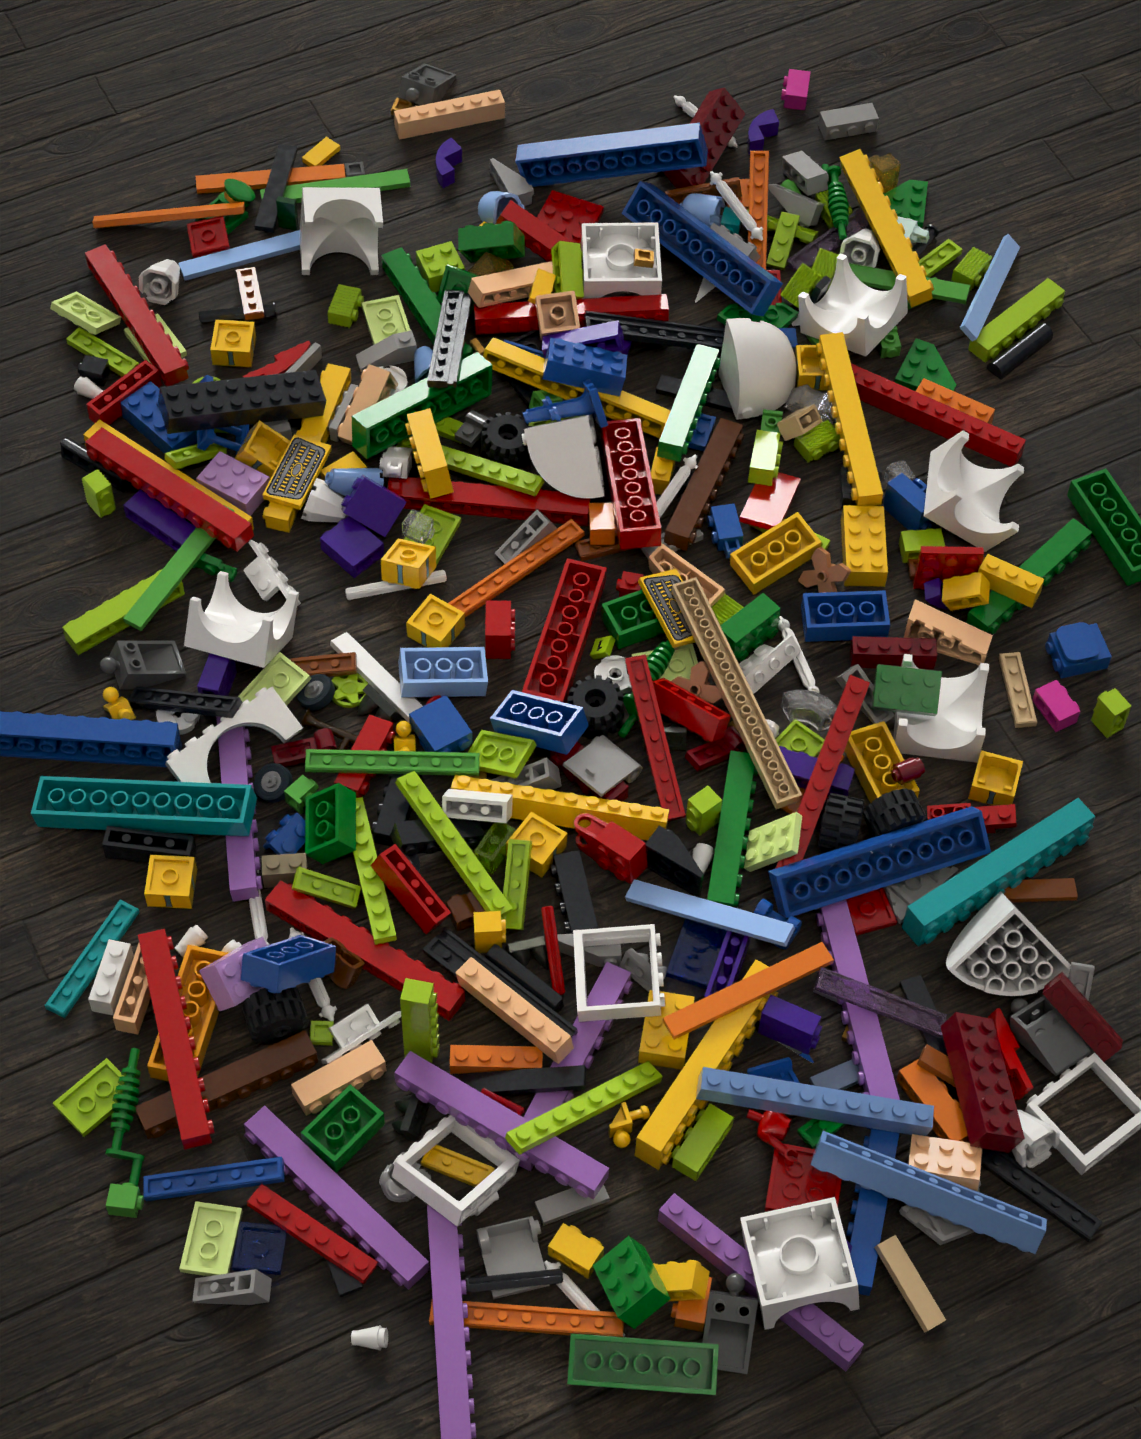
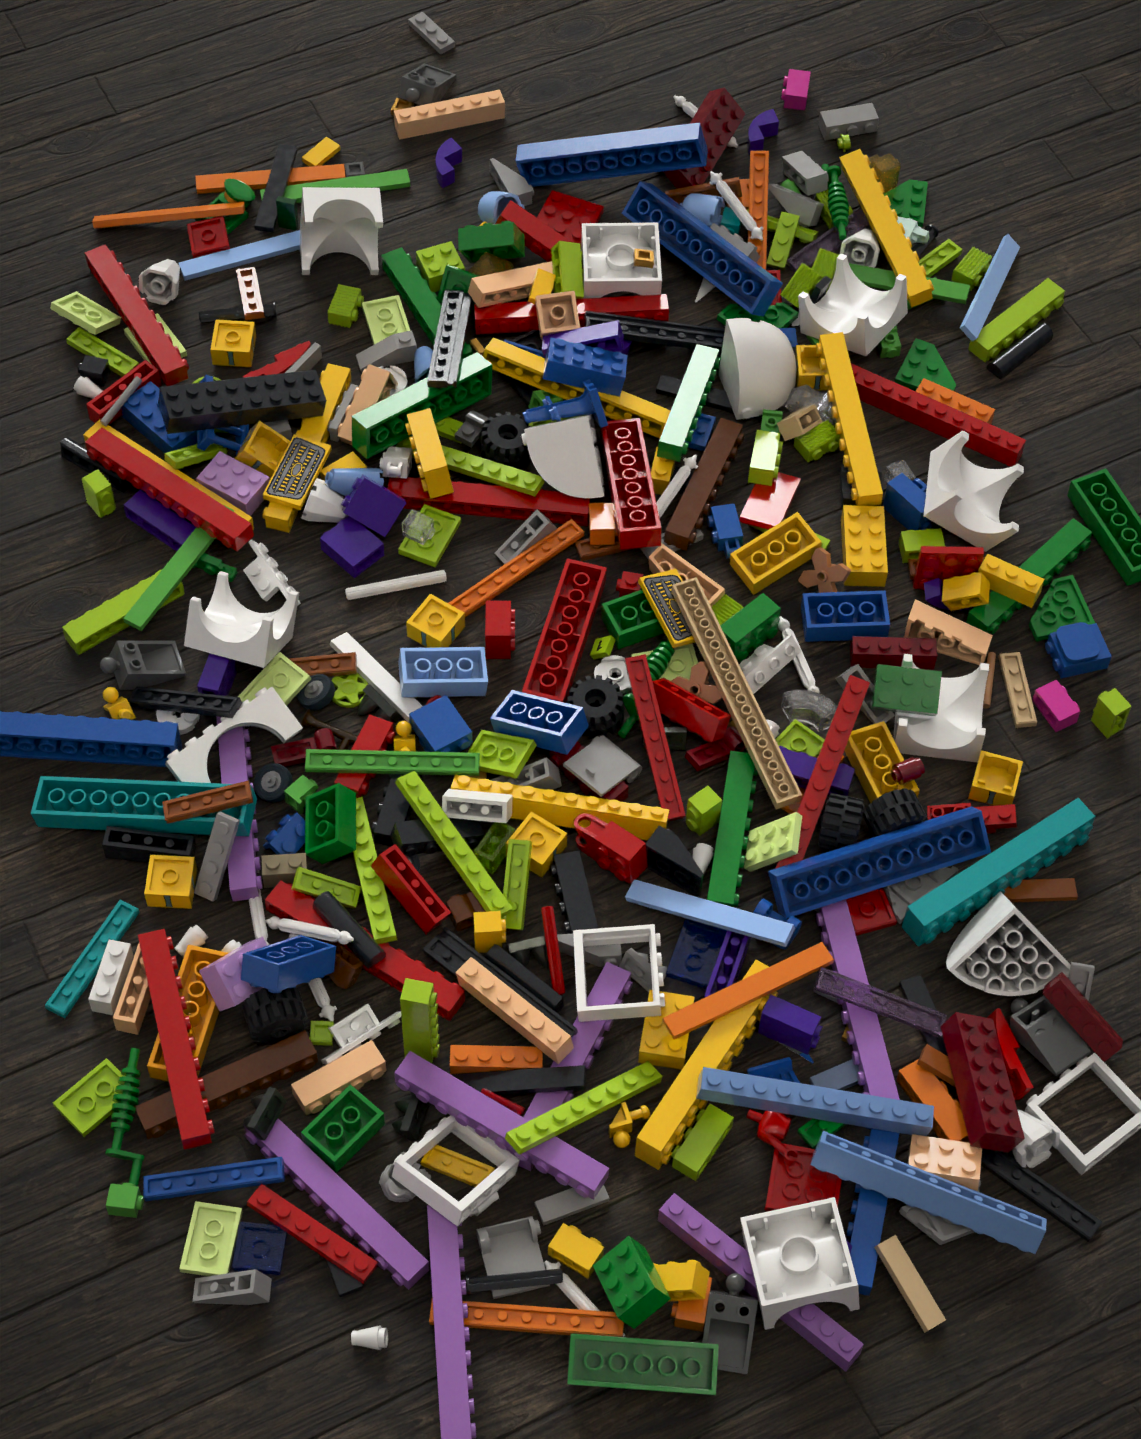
(121, 401): none -> light grey bar
(207, 802): none -> dark orange tile
(216, 856): none -> light grey plate
(267, 1111): none -> pearl dark grey tile
(309, 930): none -> white wheel
(339, 918): none -> black brick
(408, 563): yellow container -> none
(431, 33): none -> light grey plate
(844, 142): none -> lime plate
(989, 683): none -> medium nougat bar
(1060, 607): none -> green plate

